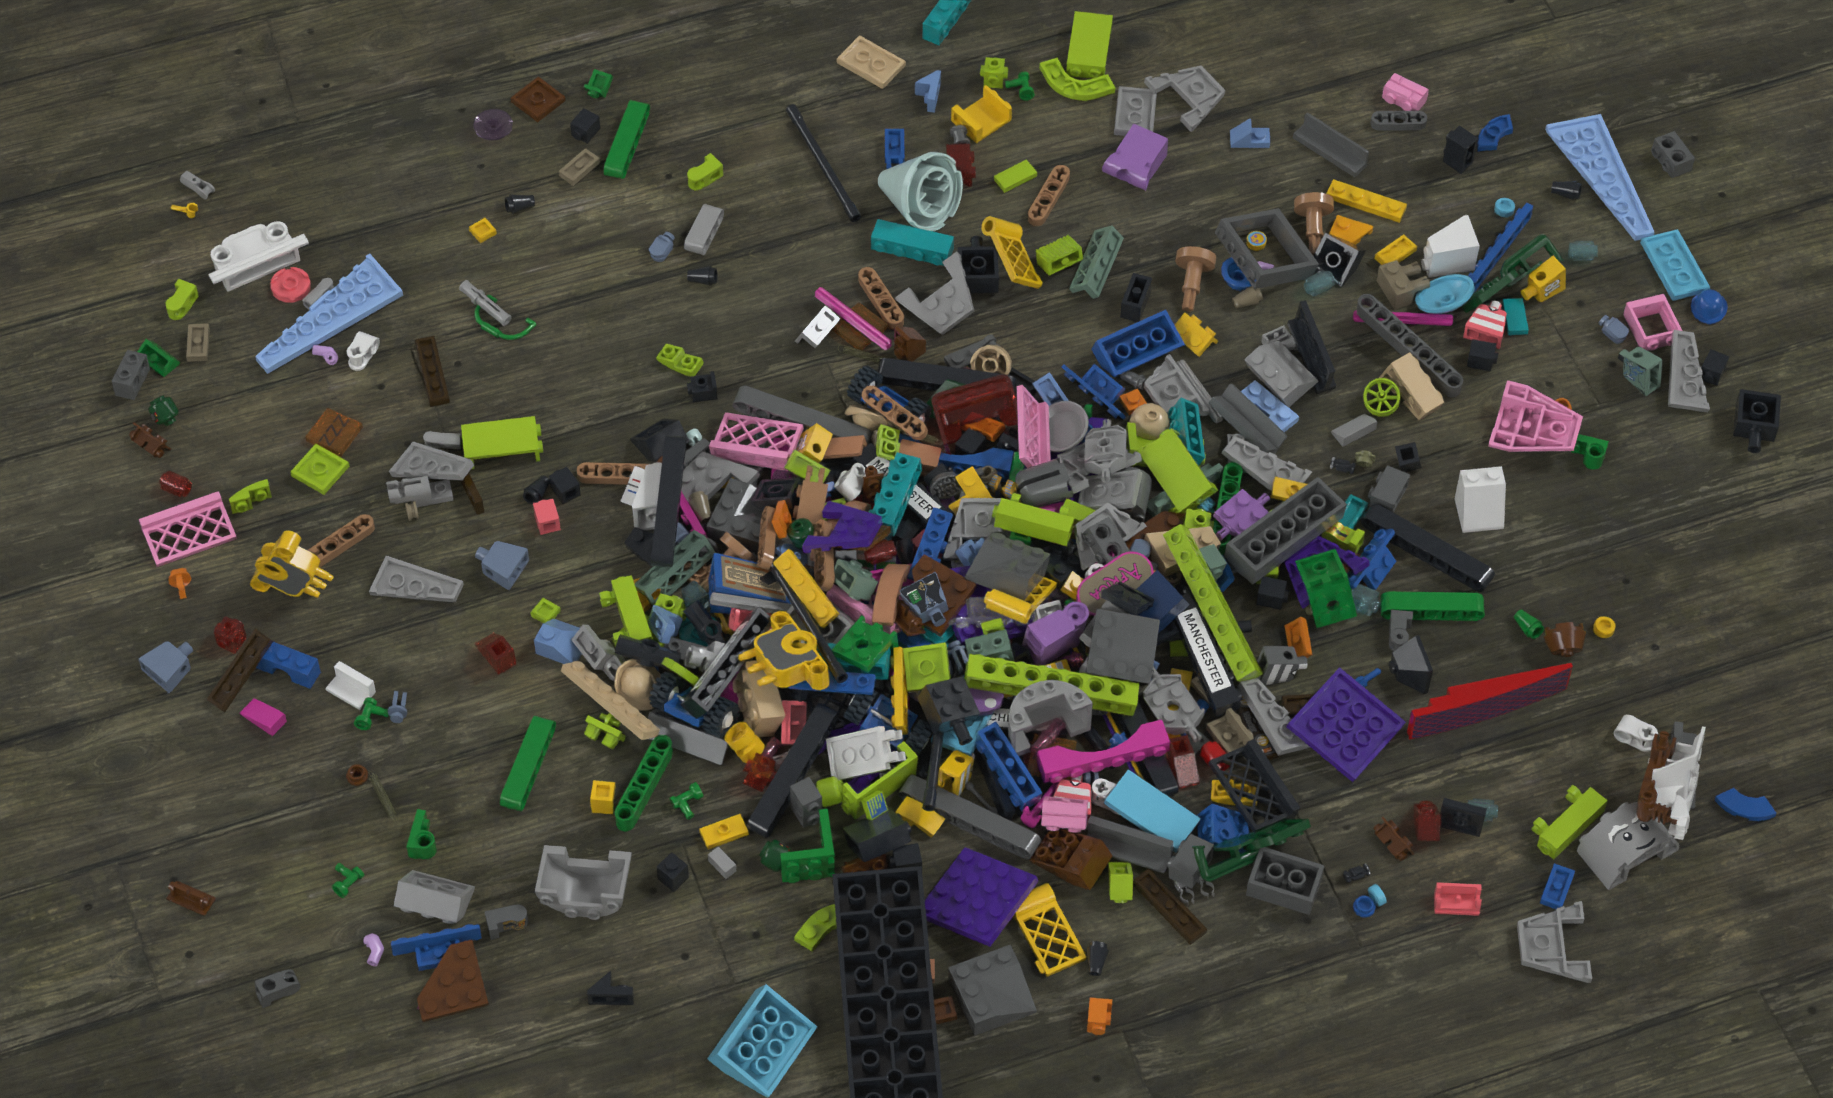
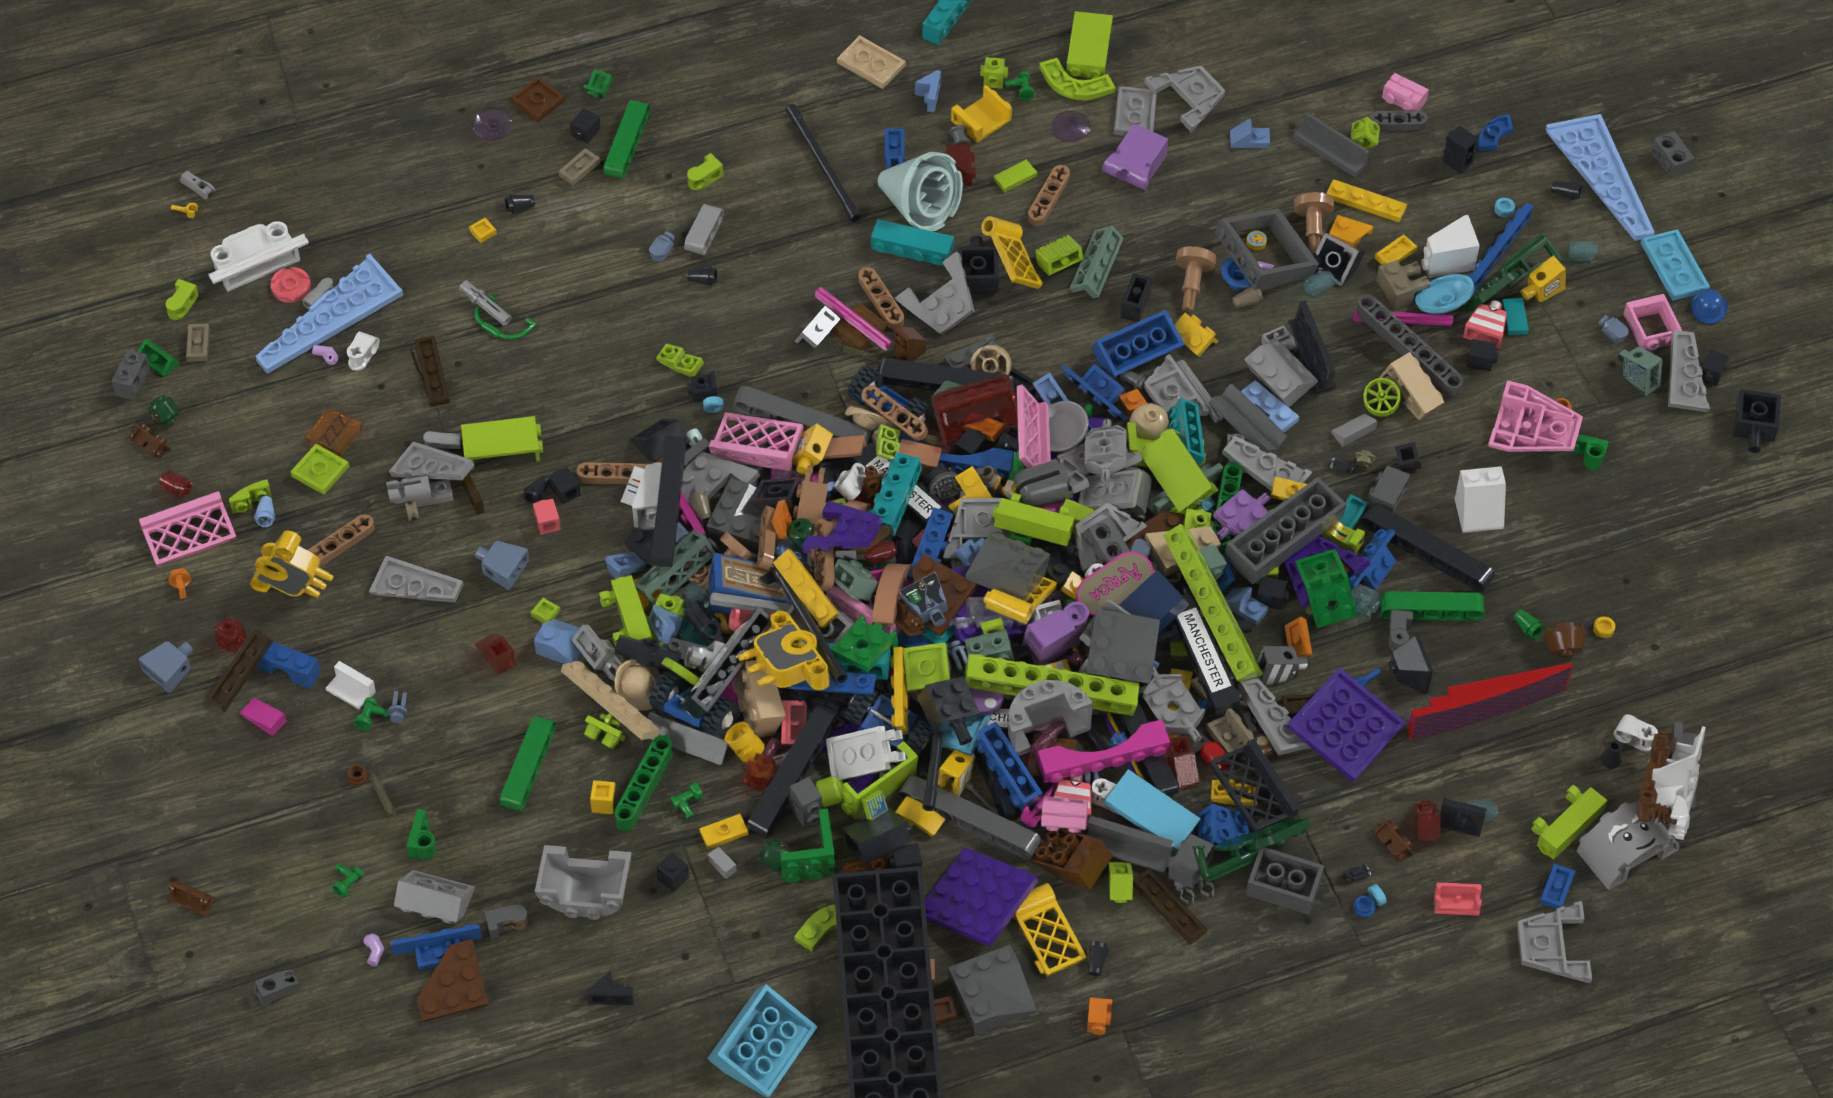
(265, 512): none -> light blue cone
(624, 564): none -> medium blue slope
(713, 404): none -> medium azure tile
(798, 465): lime tile -> none
(1071, 126): none -> clear purple dish
(1127, 598): black plate -> none
(1245, 606): none -> medium blue slope
(1365, 133): none -> lime brick
(1611, 756): none -> black cone
(1743, 806): blue tile -> none

